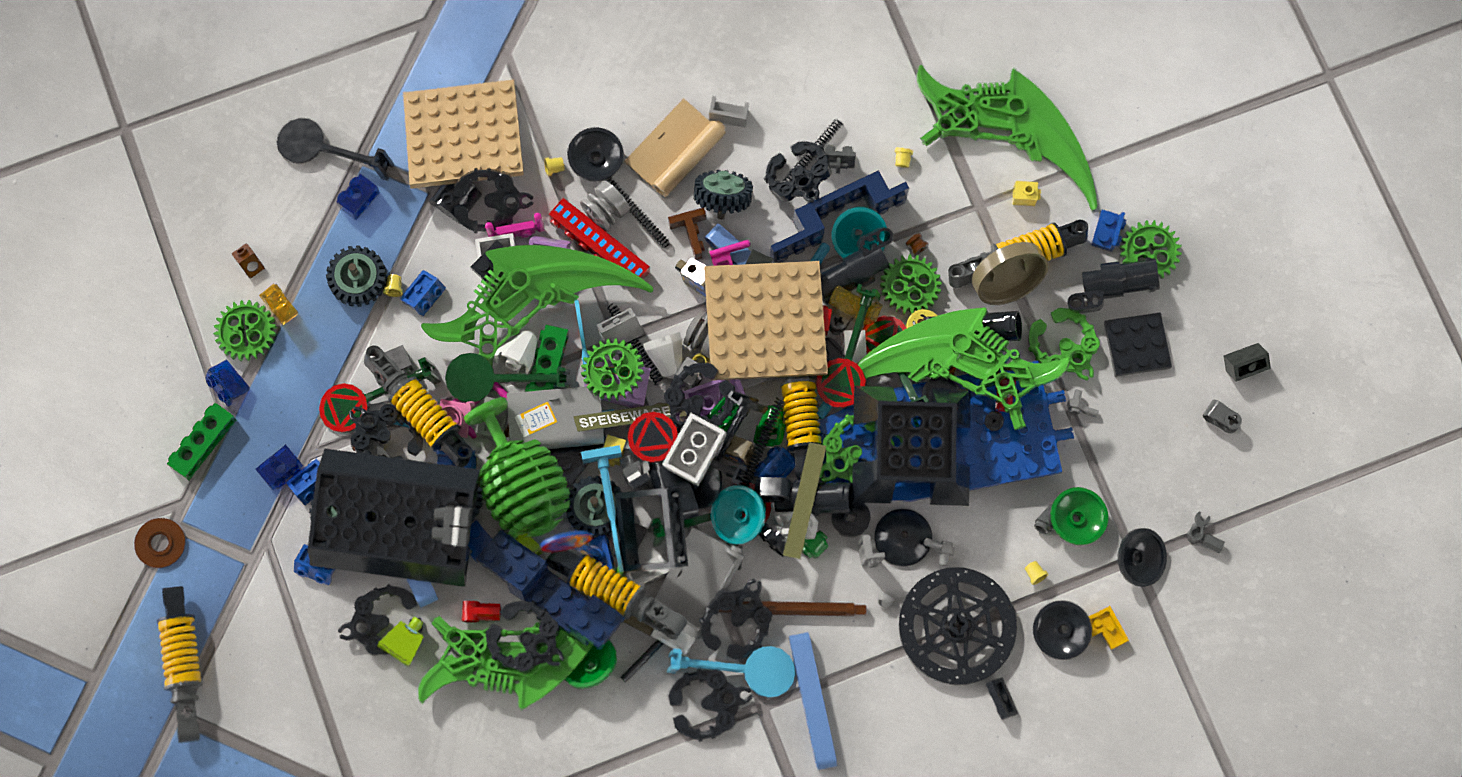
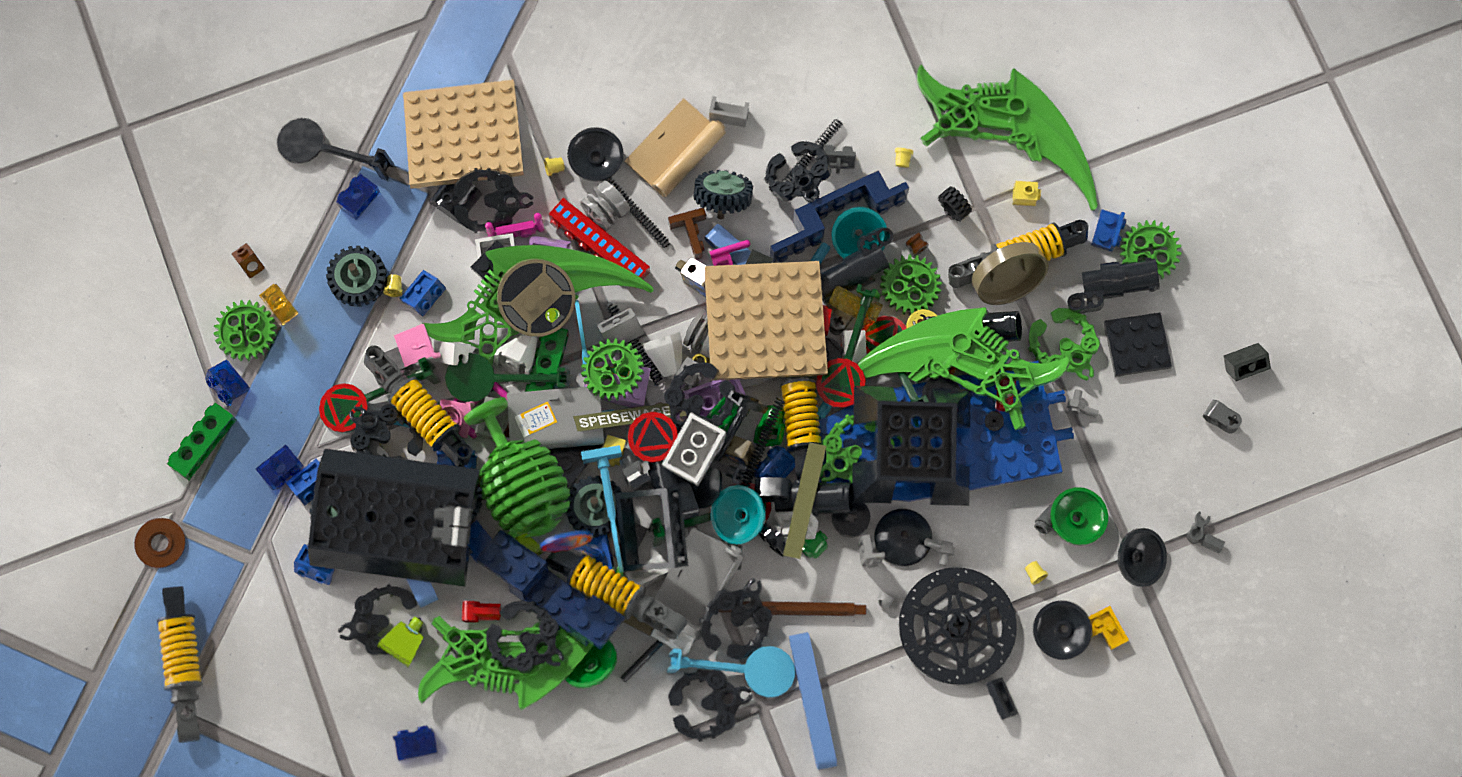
(414, 345): none -> bright pink hat
(415, 743): none -> clear blue bracket
(450, 352): none -> white hinge
(536, 297): none -> piece
(955, 203): none -> black tyre

